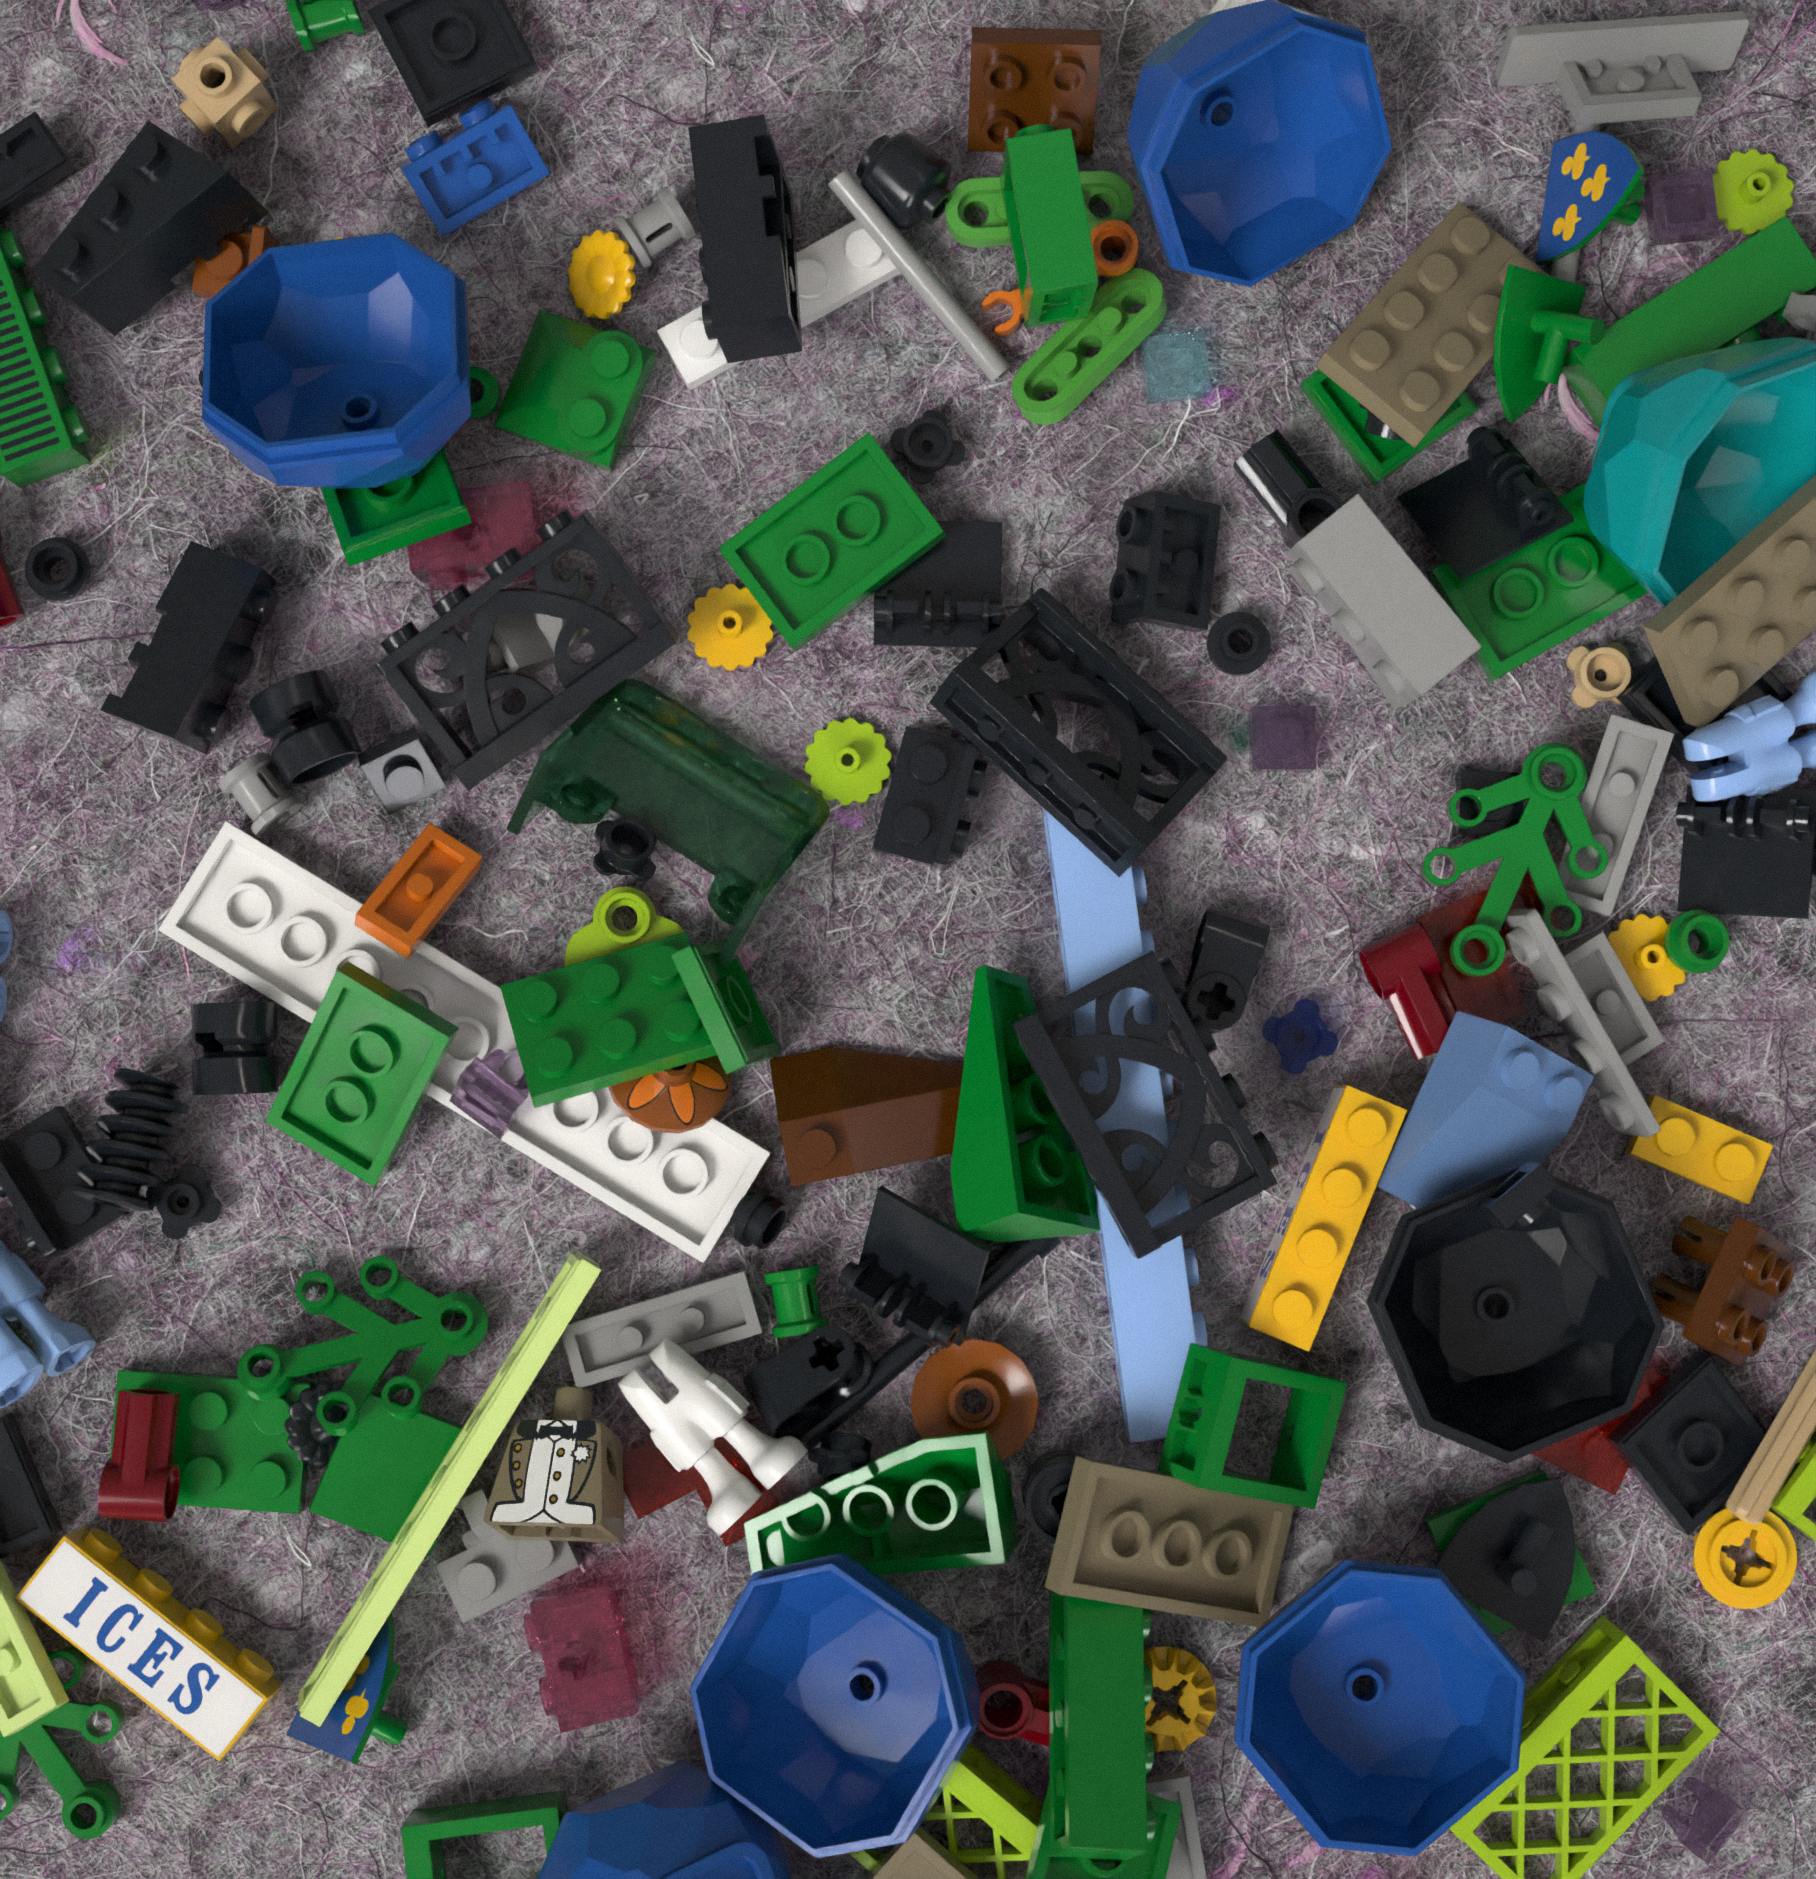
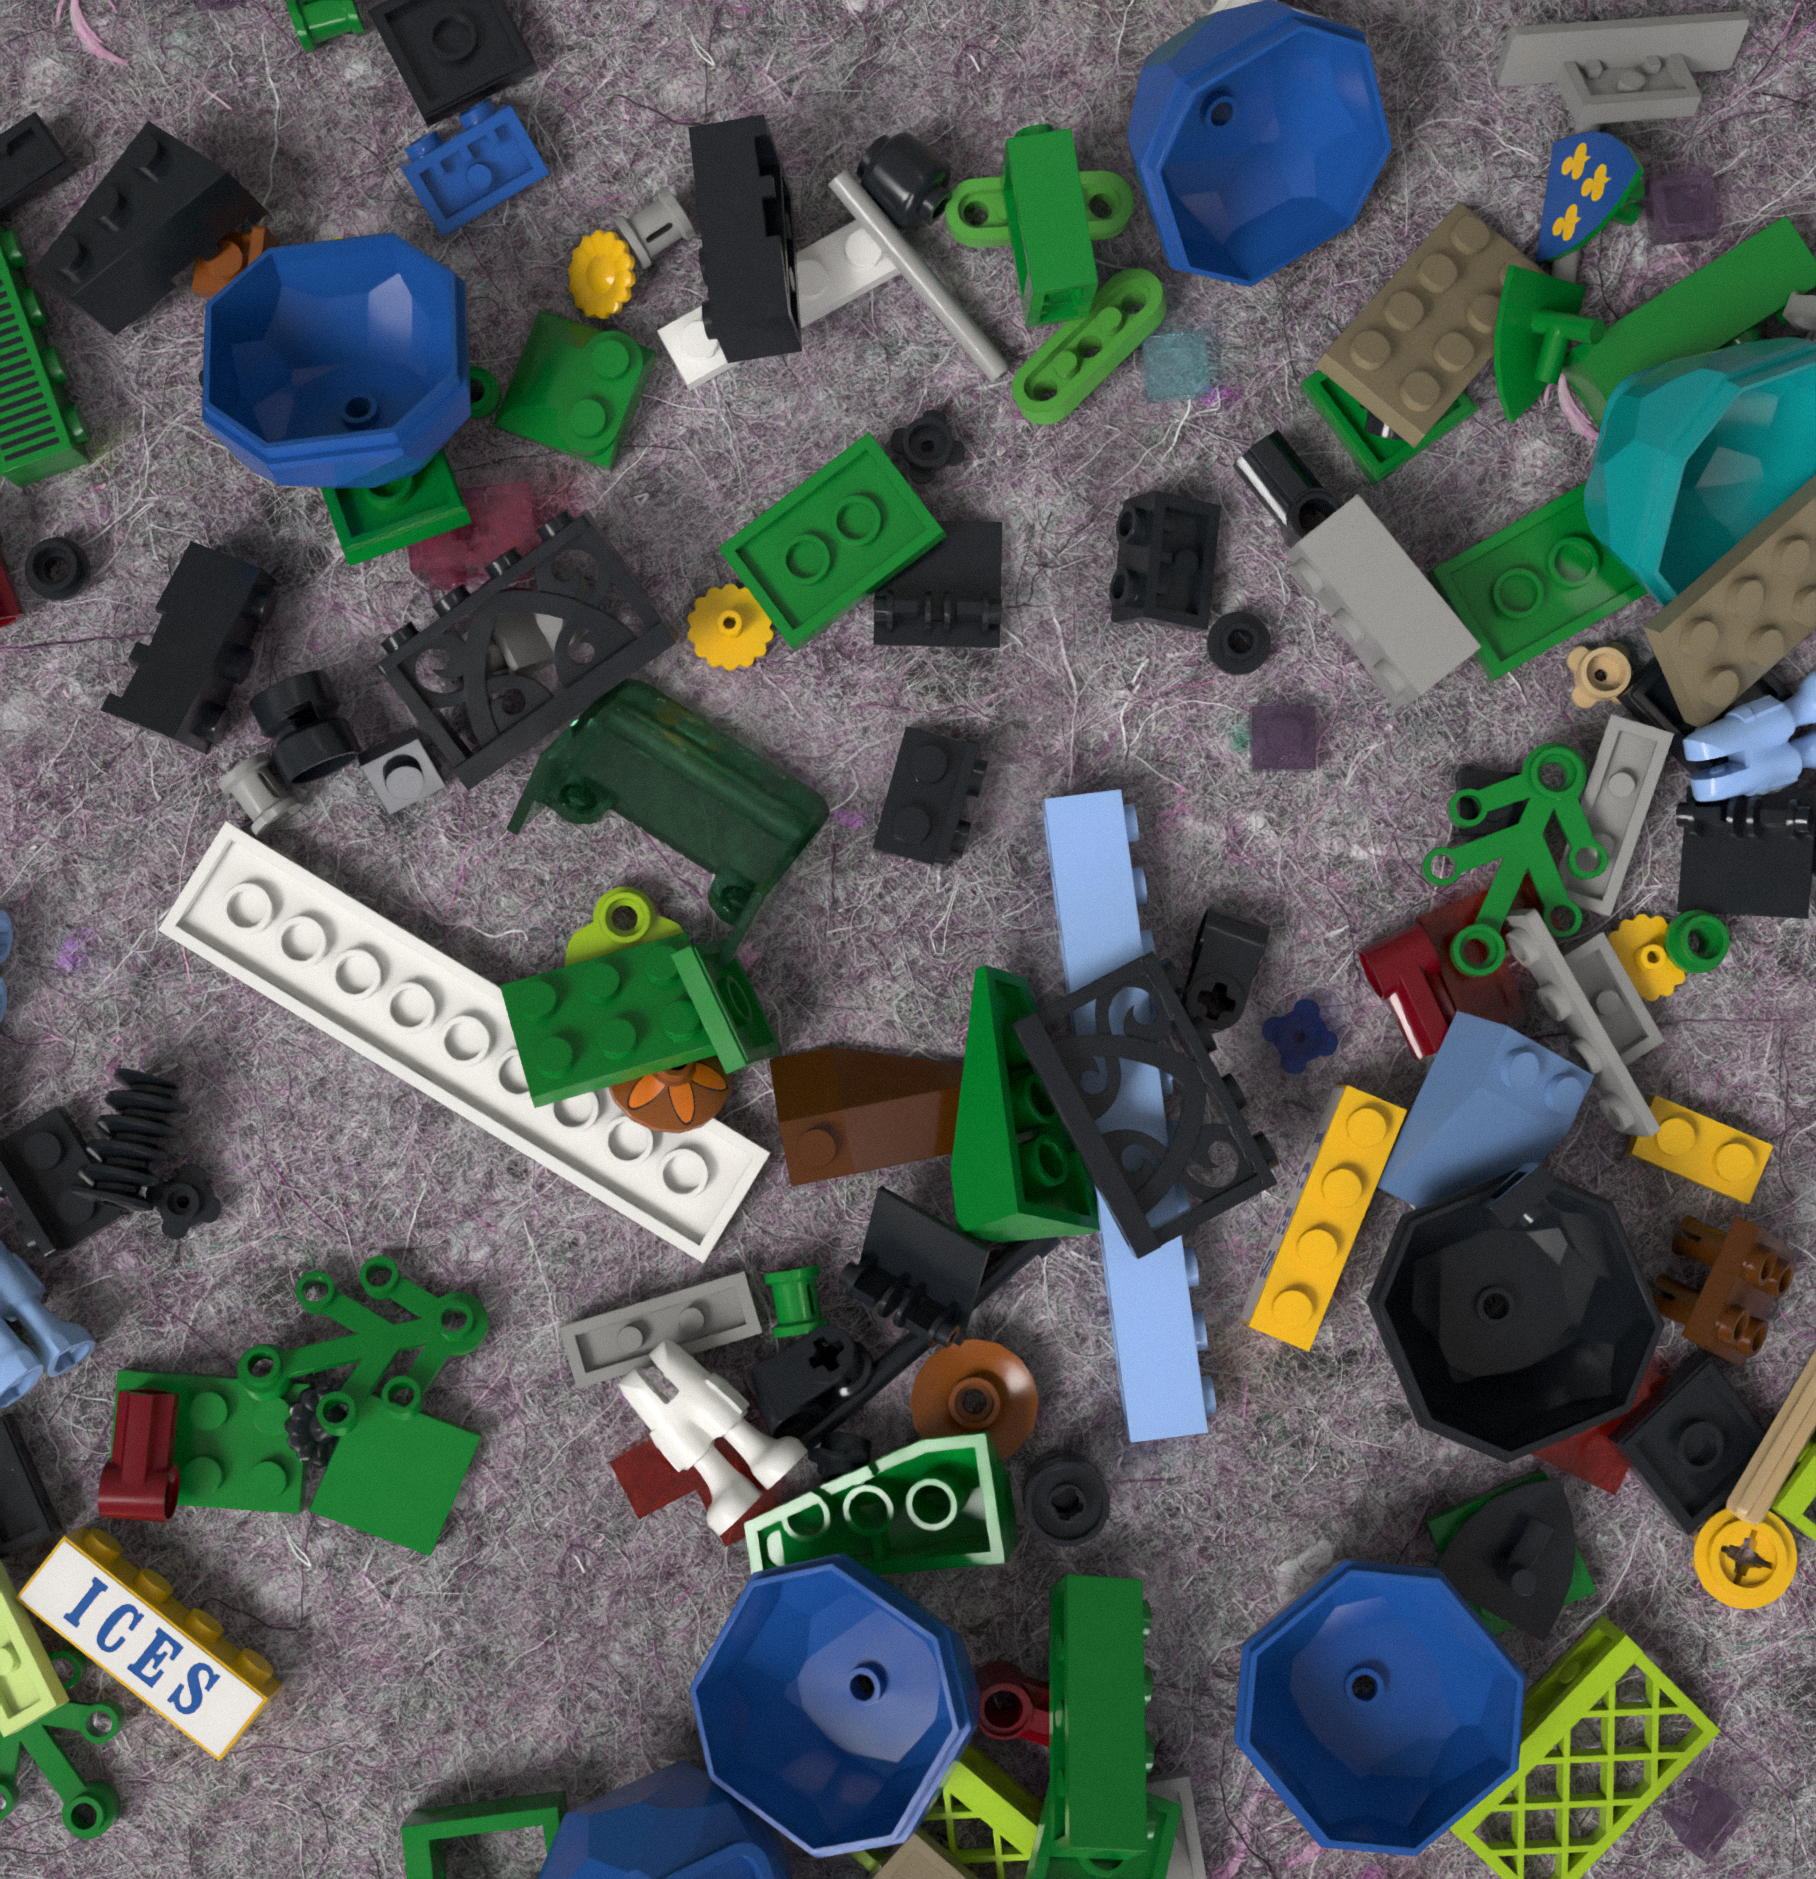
(224, 92): tan brick -> none
(234, 1048): black wheel -> none
(359, 1706): shield -> none
(361, 1073): green plate -> none
(418, 891): orange plate -> none
(446, 1487): yellowish green tile -> none
(490, 1096): clear purple tile -> none
(496, 1567): light grey hinge -> none
(560, 1477): torso -> none
(610, 1682): clear pink brick -> none
(627, 835): black plate -> none
(759, 1218): black plate -> none
(848, 761): lime piece -> none
(1032, 80): reddish brown plate -> none
(1090, 673): black fence -> none
(1103, 237): orange brick -> none
(1167, 1544): dark tan plate -> none
(1196, 1698): yellow gear -> none
(1199, 1447): green window -> none
(1485, 505): black hinge -> none
(1751, 191): lime piece -> none

